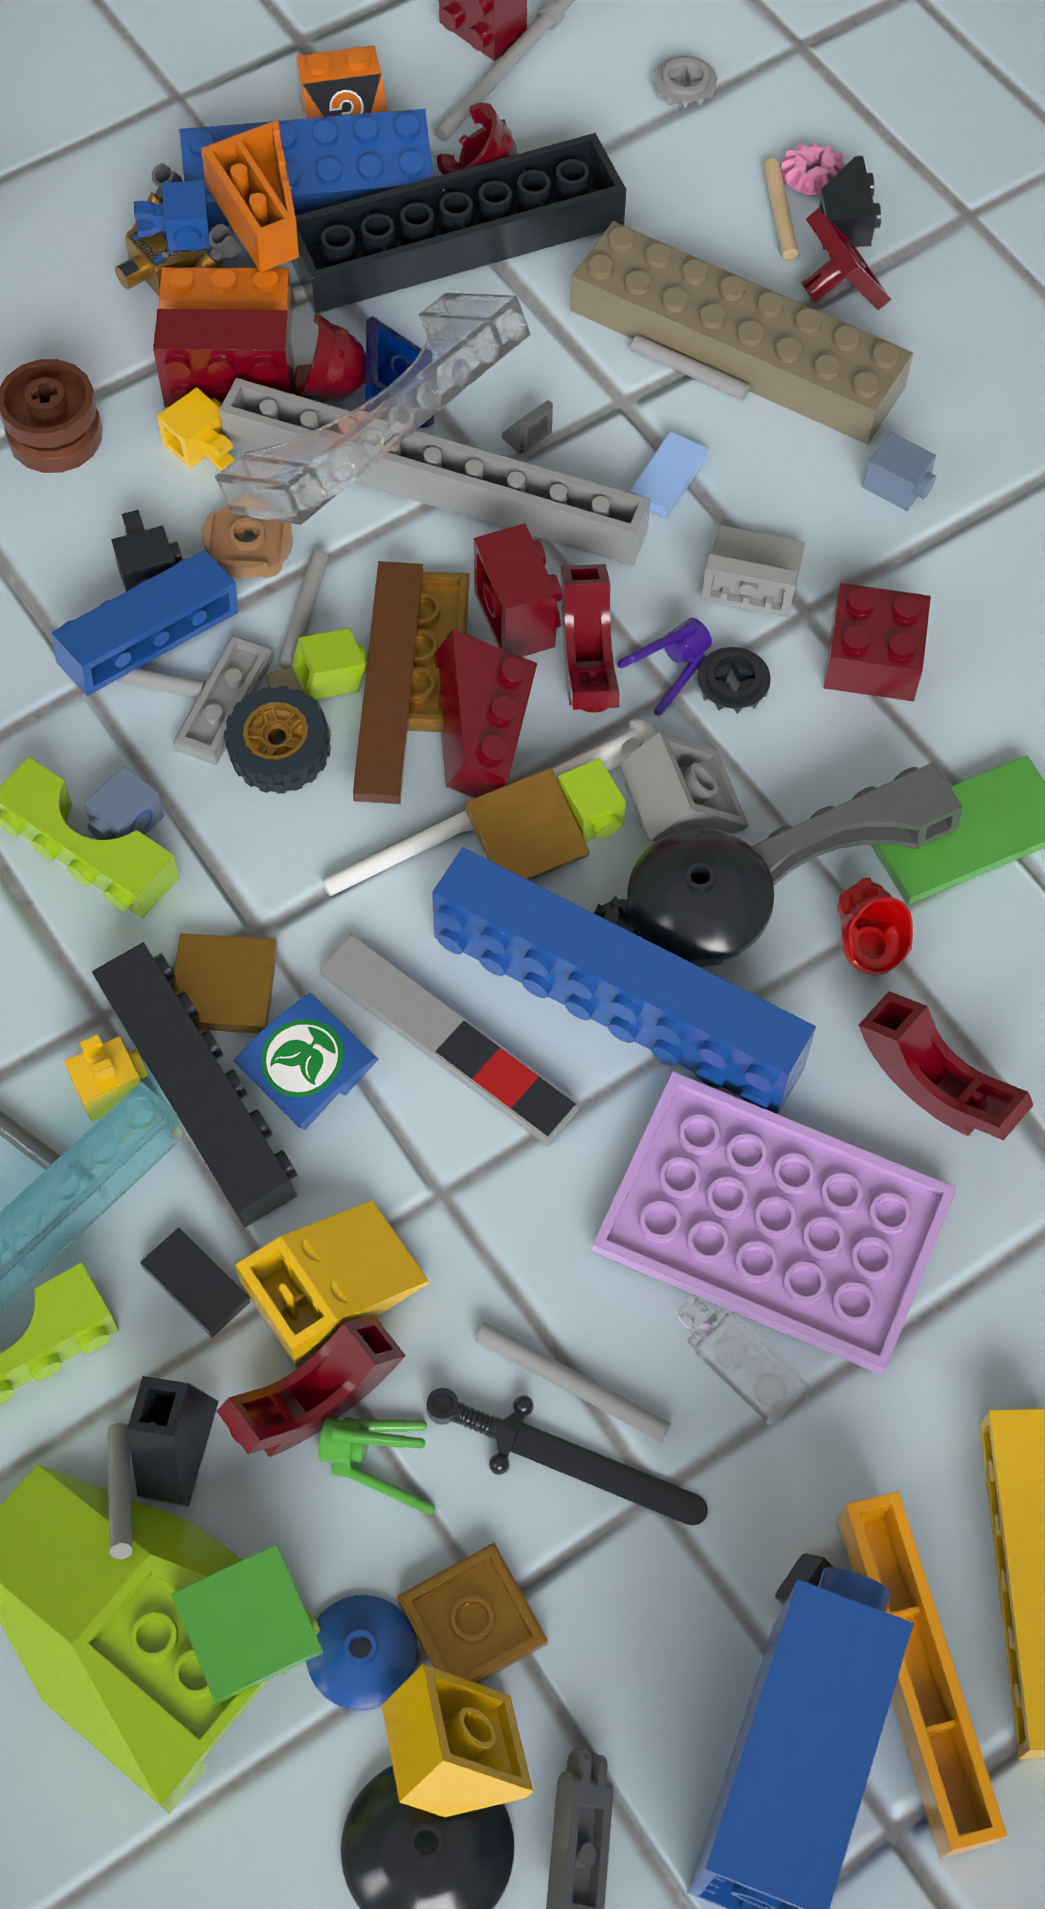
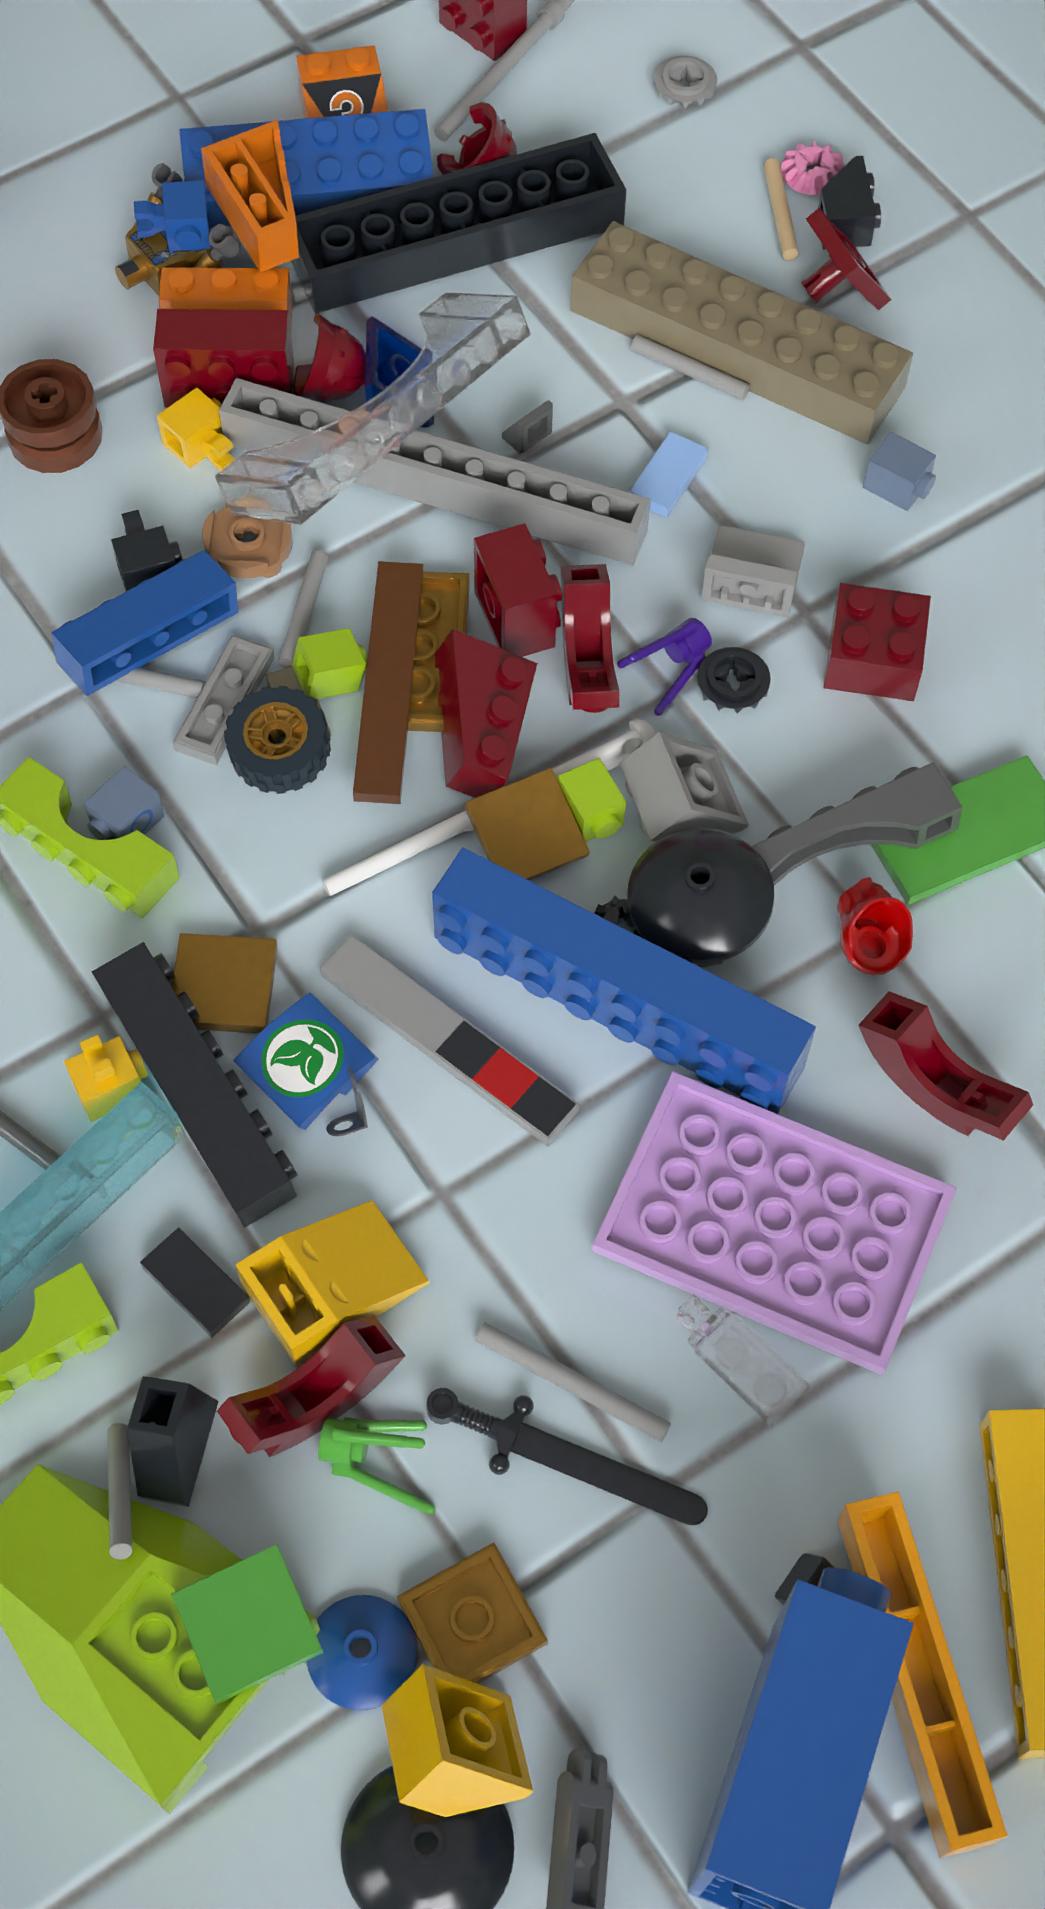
(357, 1118): none -> dark grey piece

